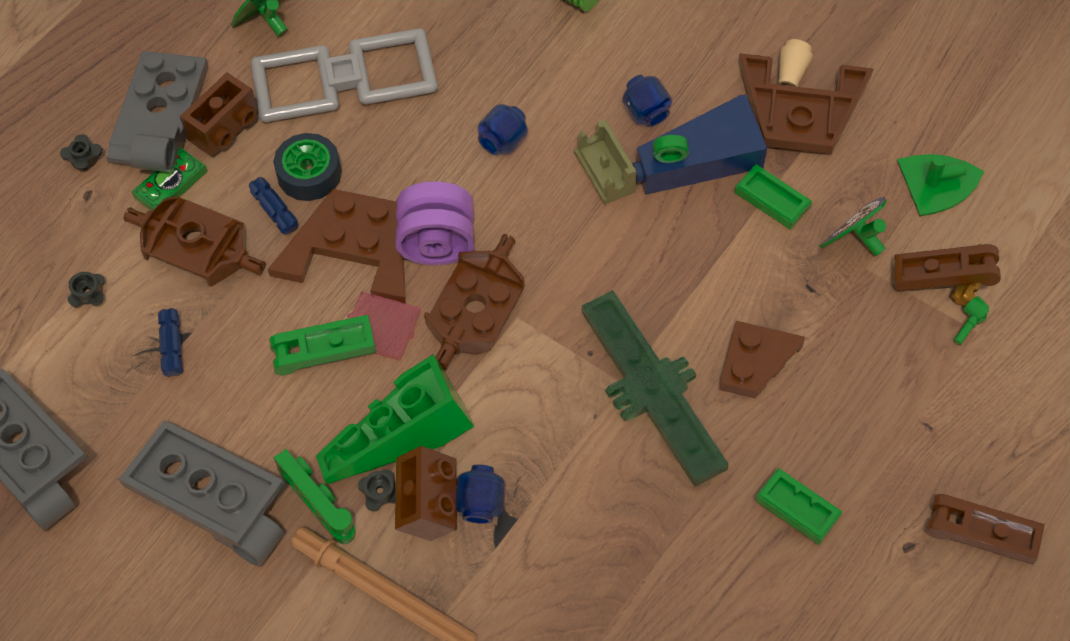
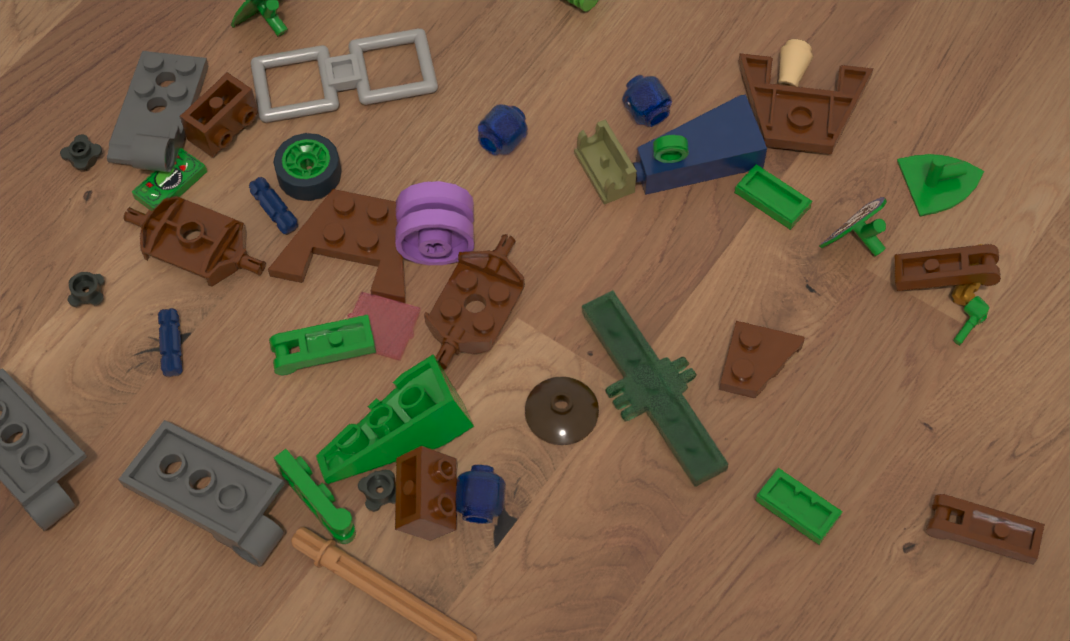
(557, 424): none -> dark brown dish

